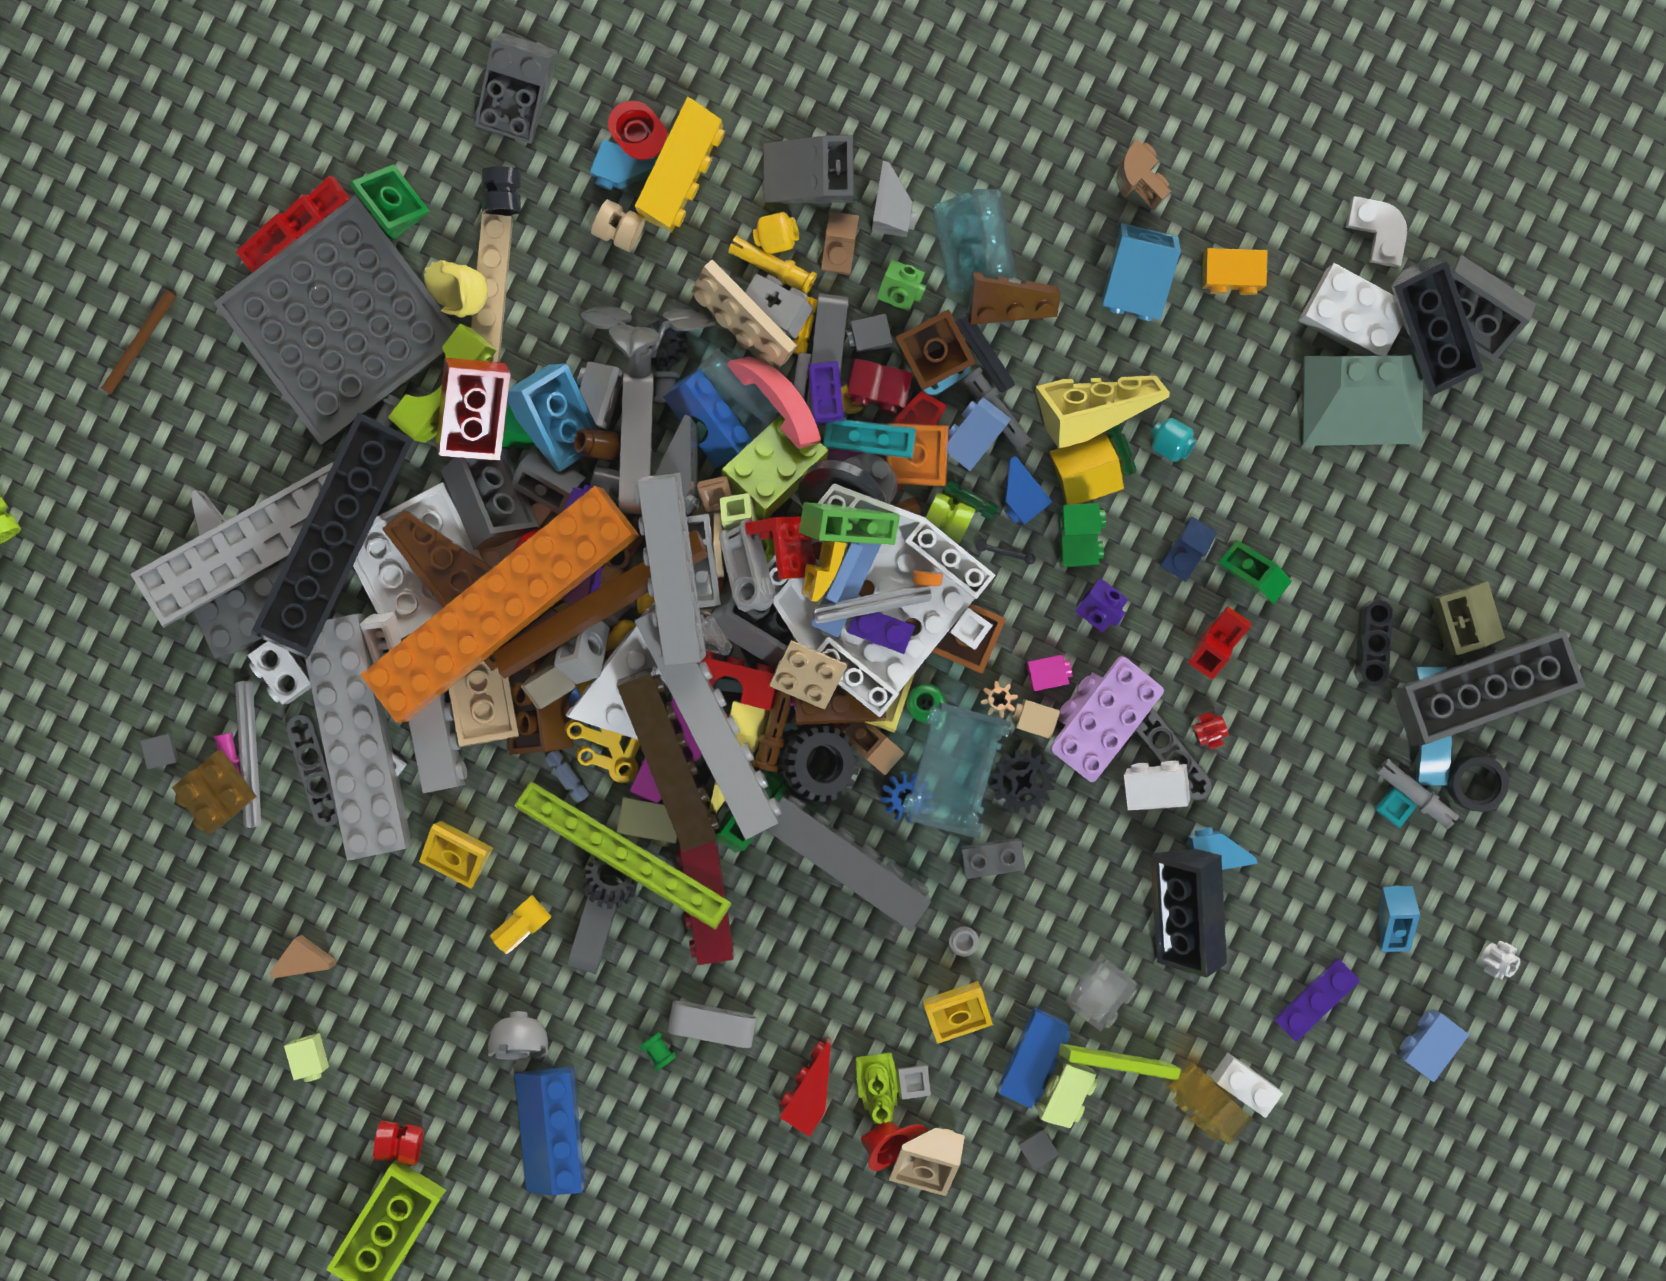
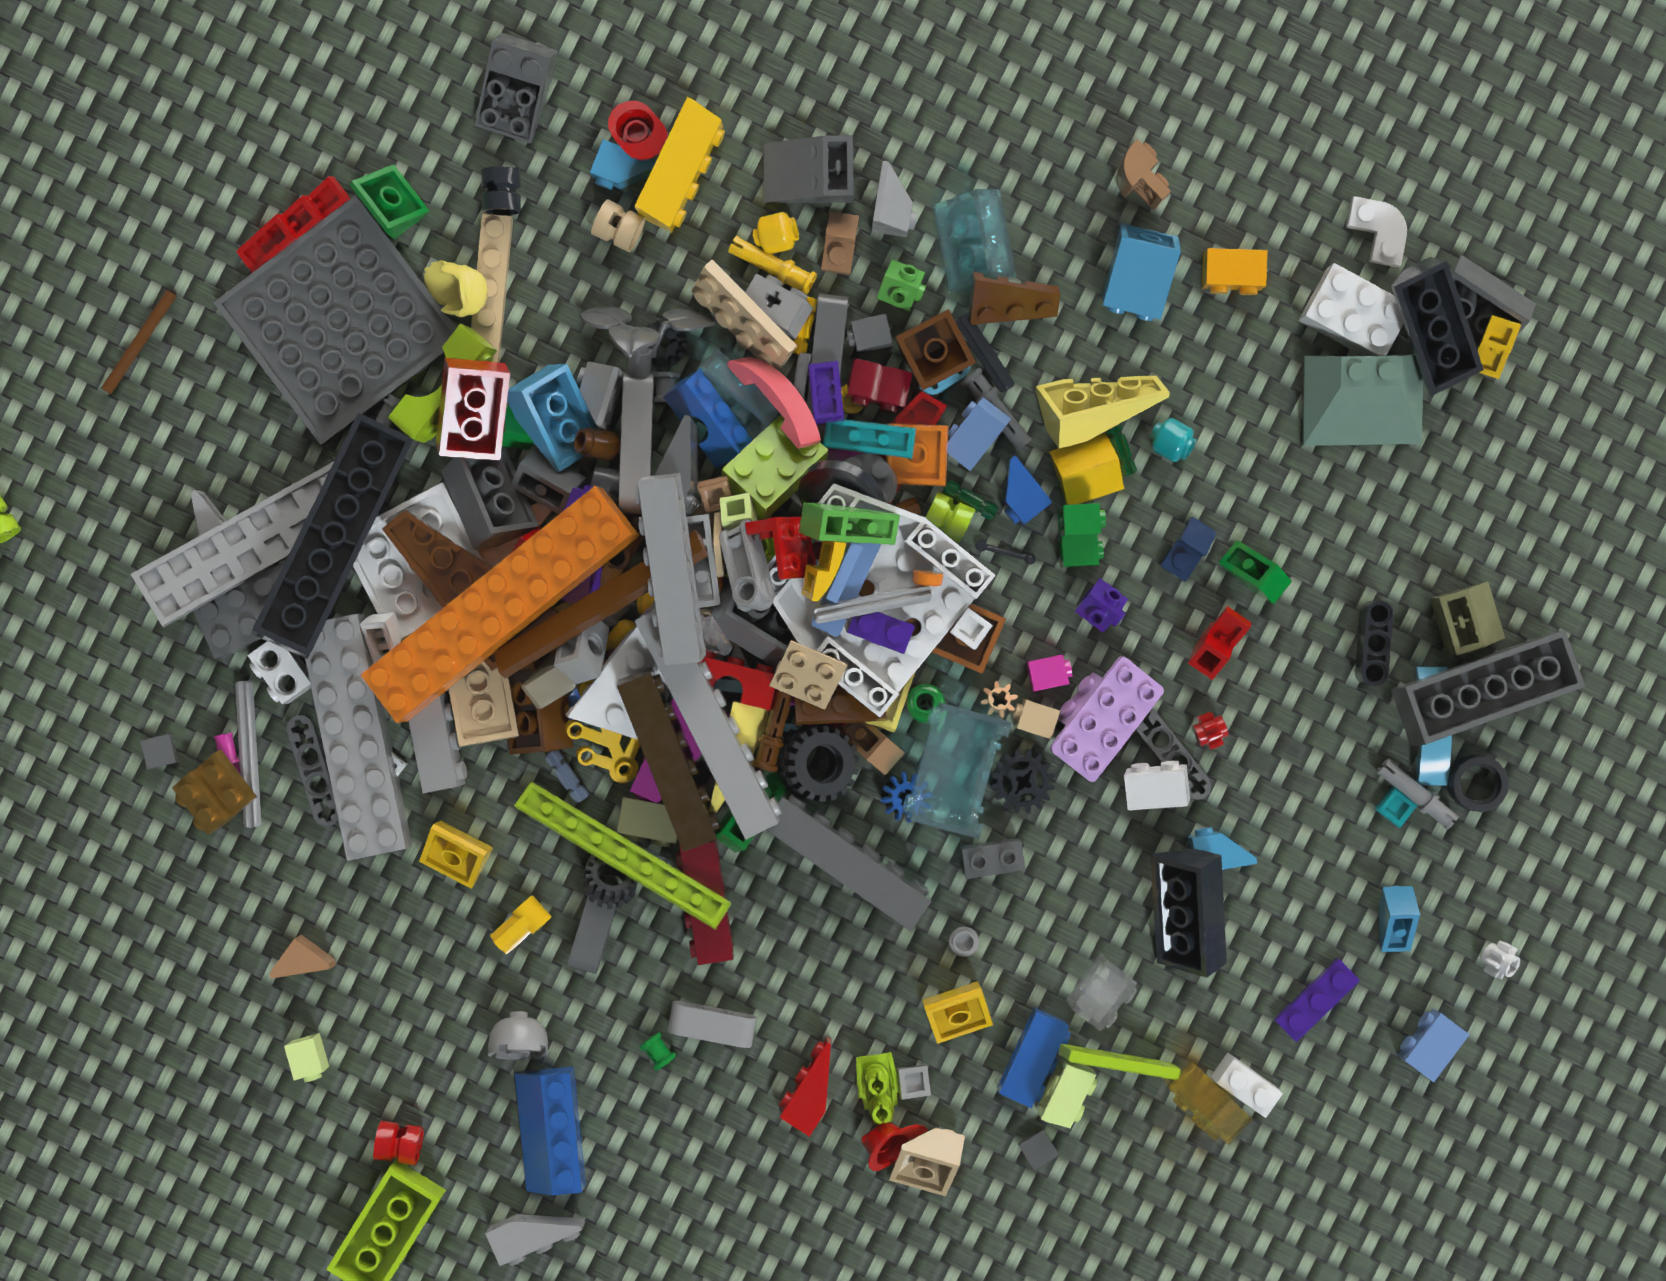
(525, 1233): none -> light grey slope
(1497, 345): none -> yellow slope

